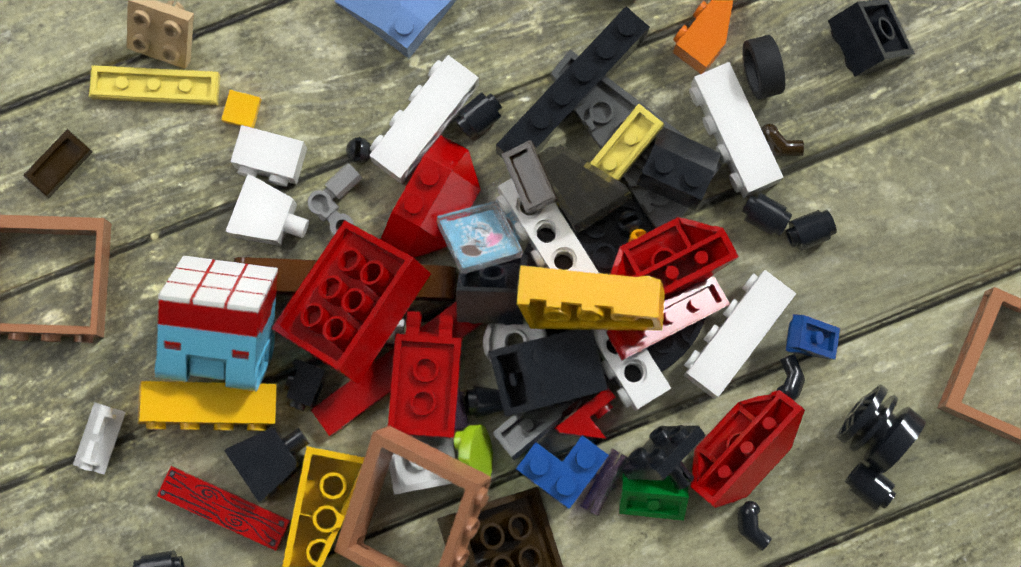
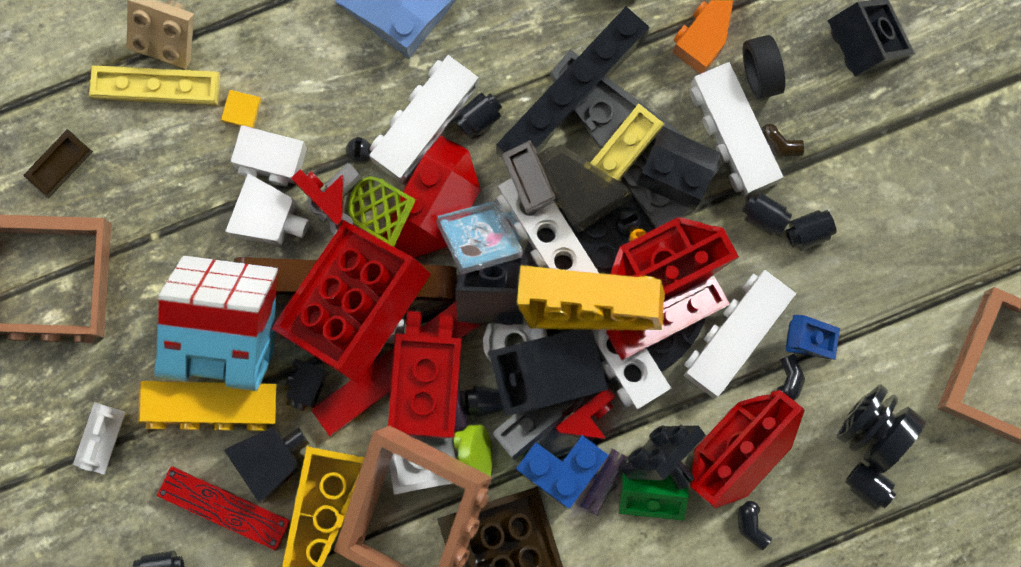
(329, 201): none -> red slope
(402, 216): none -> lime window

